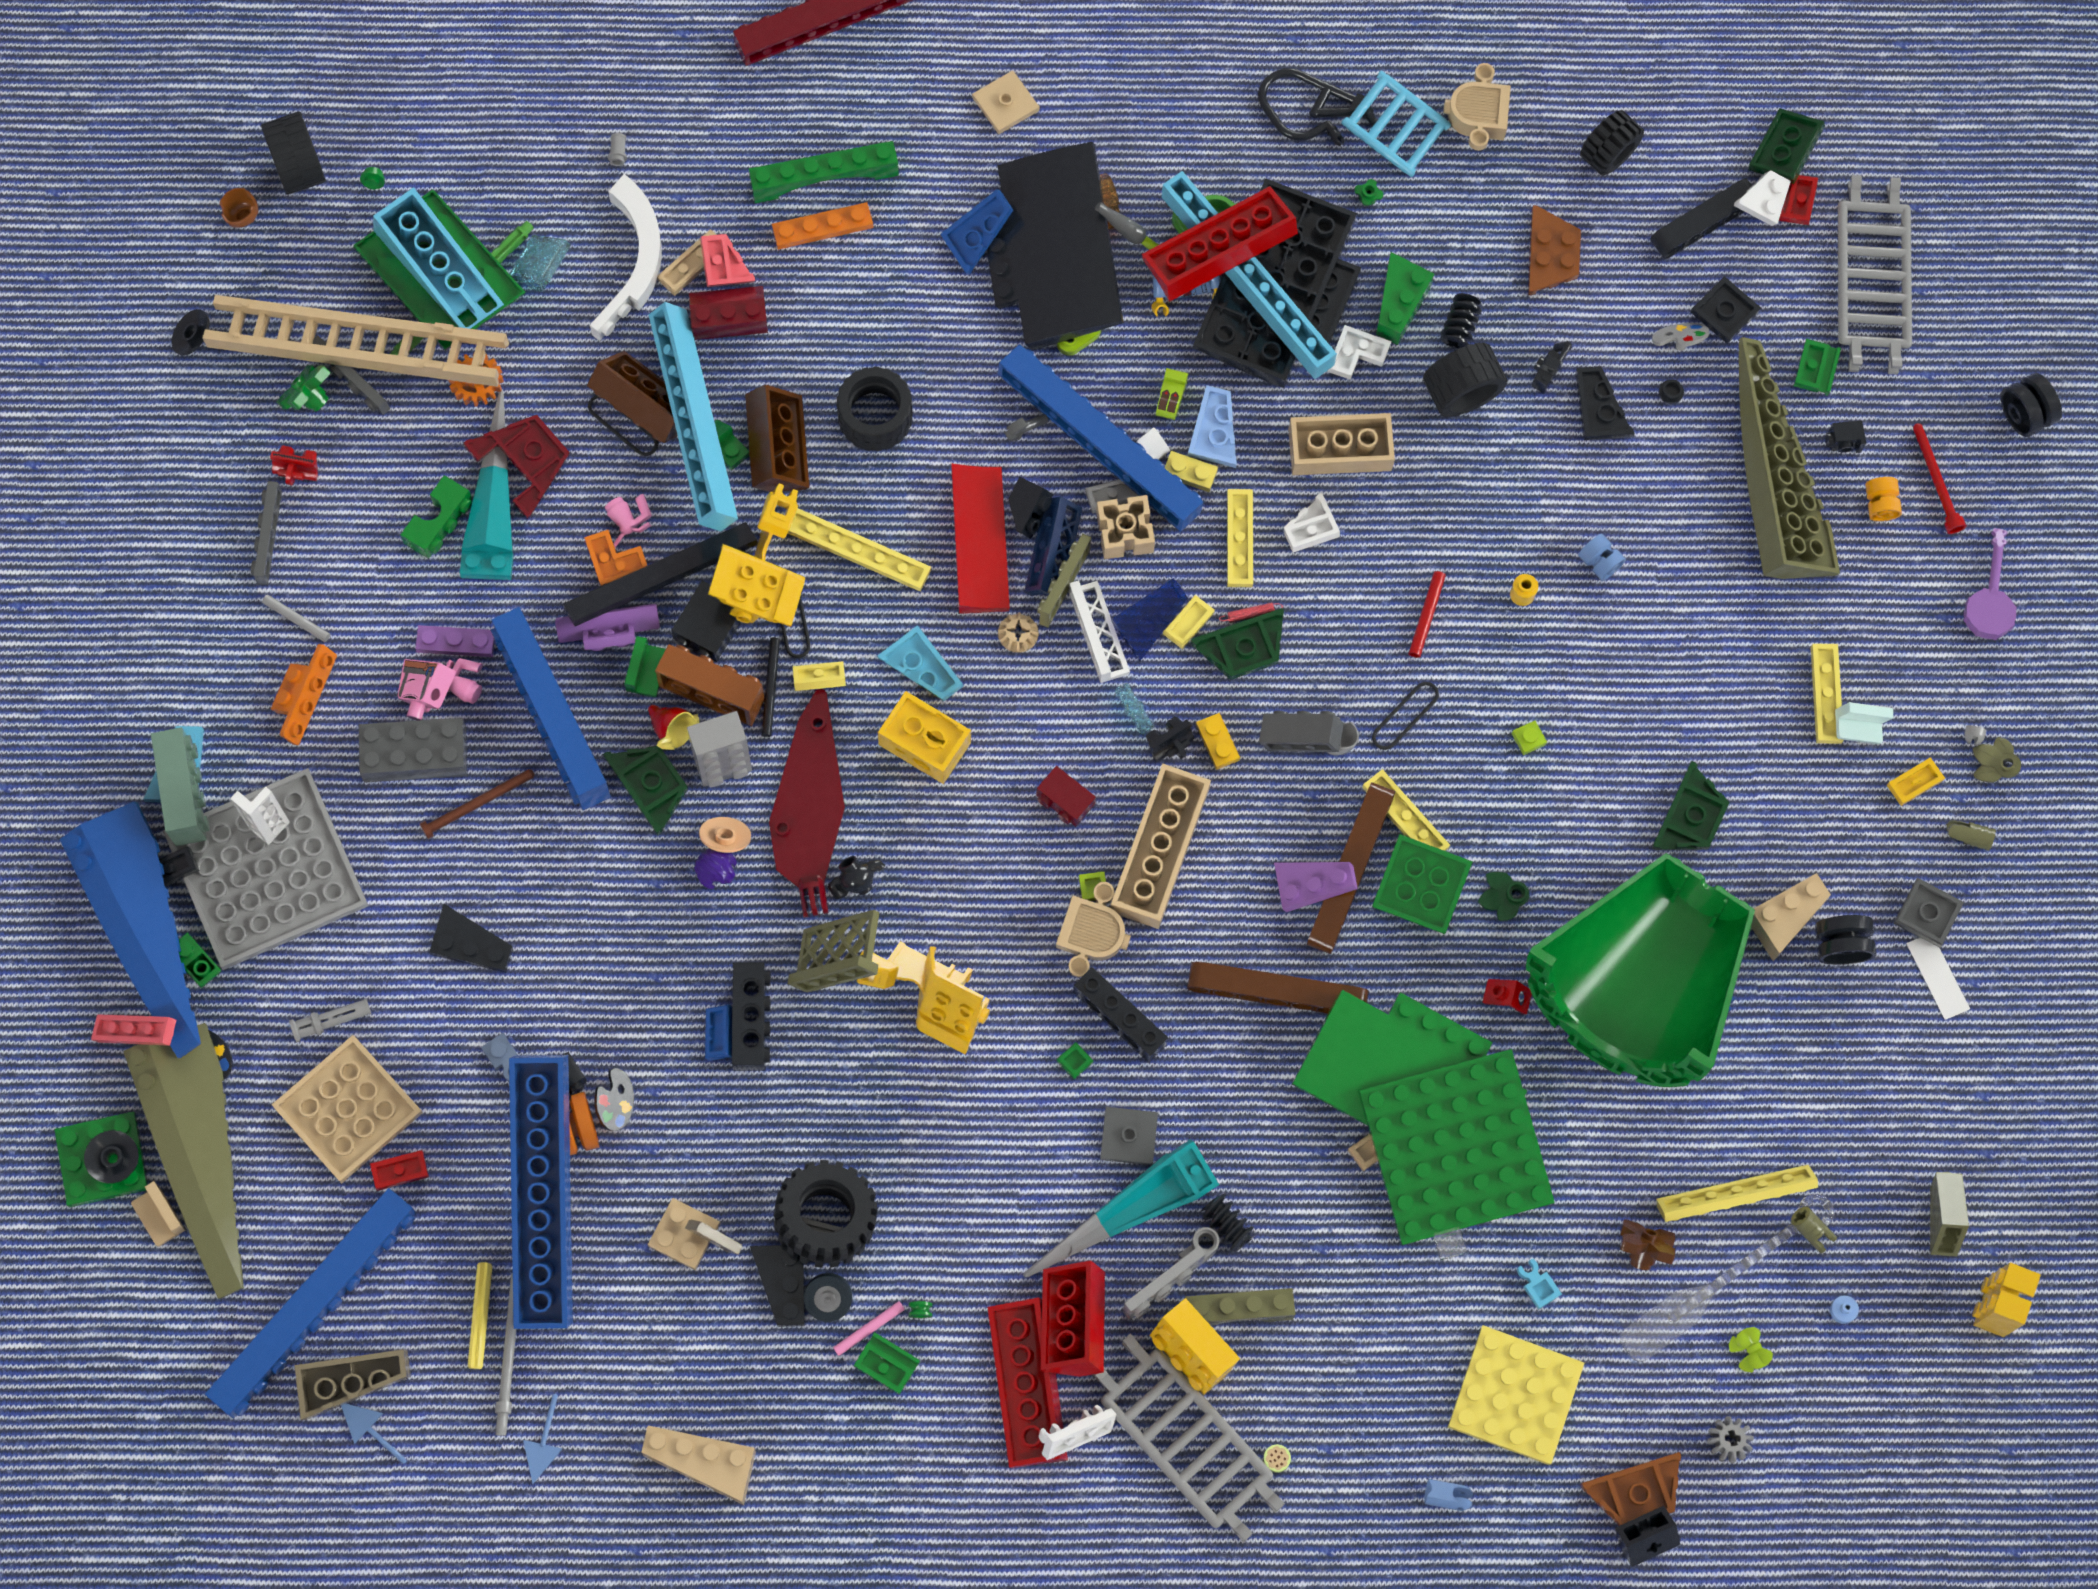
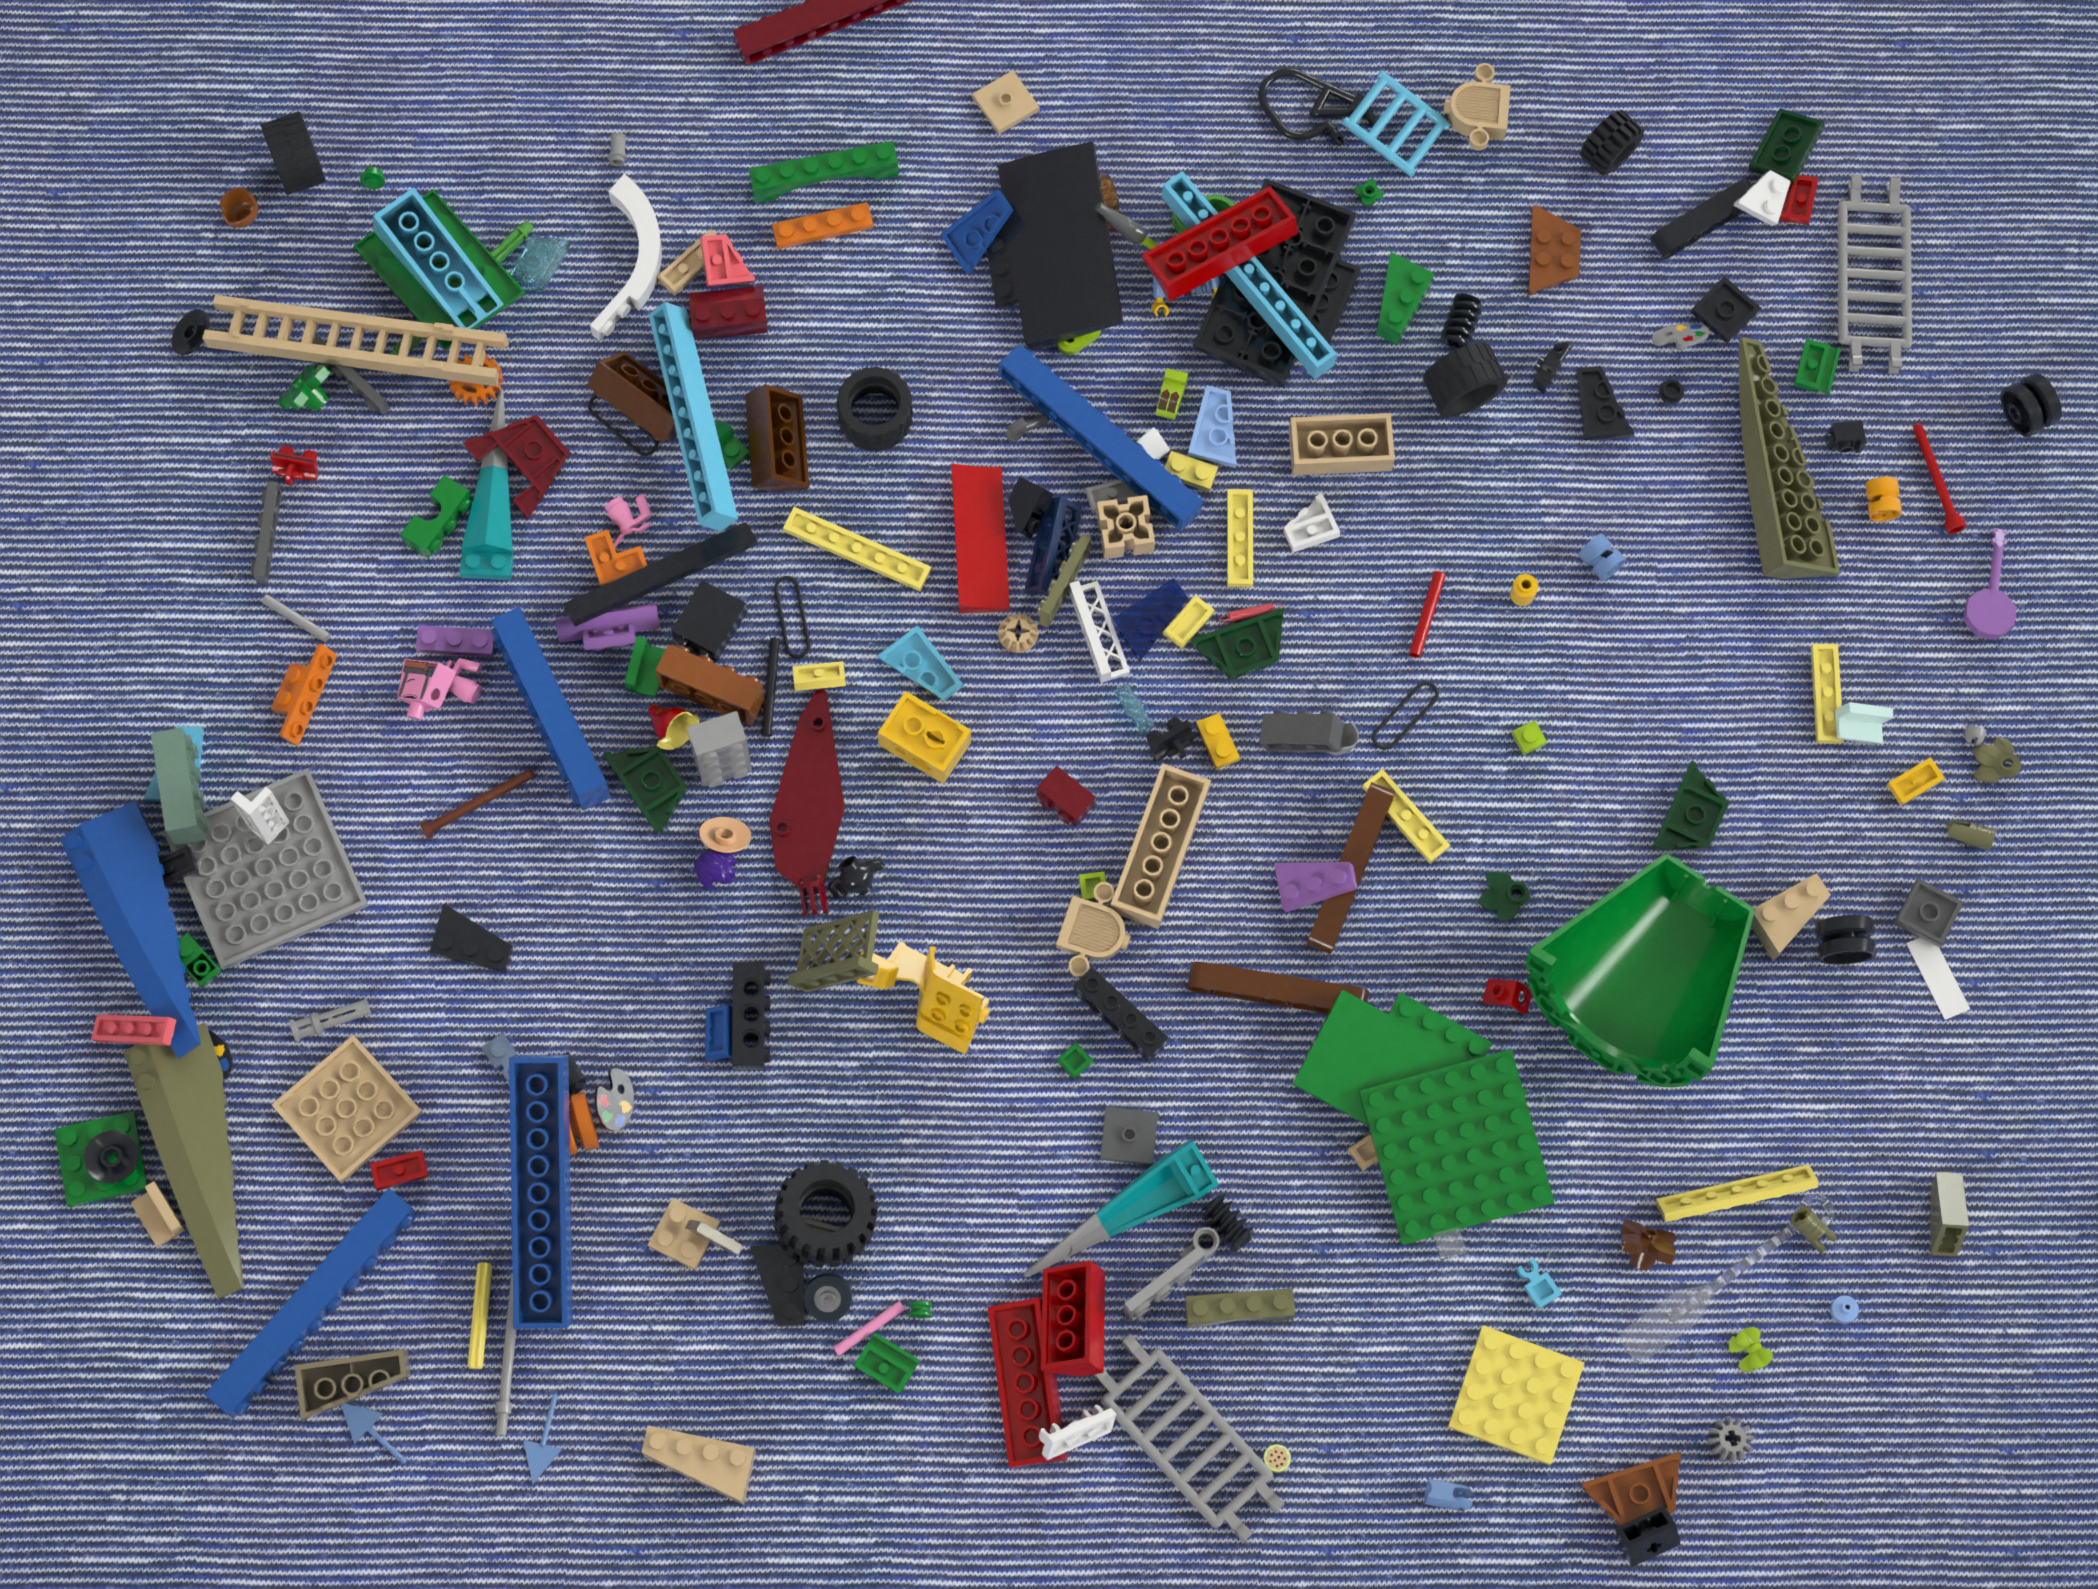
(413, 750): dark grey brick -> none
(756, 585): yellow piece -> none
(1194, 1347): yellow piece -> none
(1358, 345): white plate -> none
(1422, 884): green plate -> none
(2001, 1307): yellow piece -> none

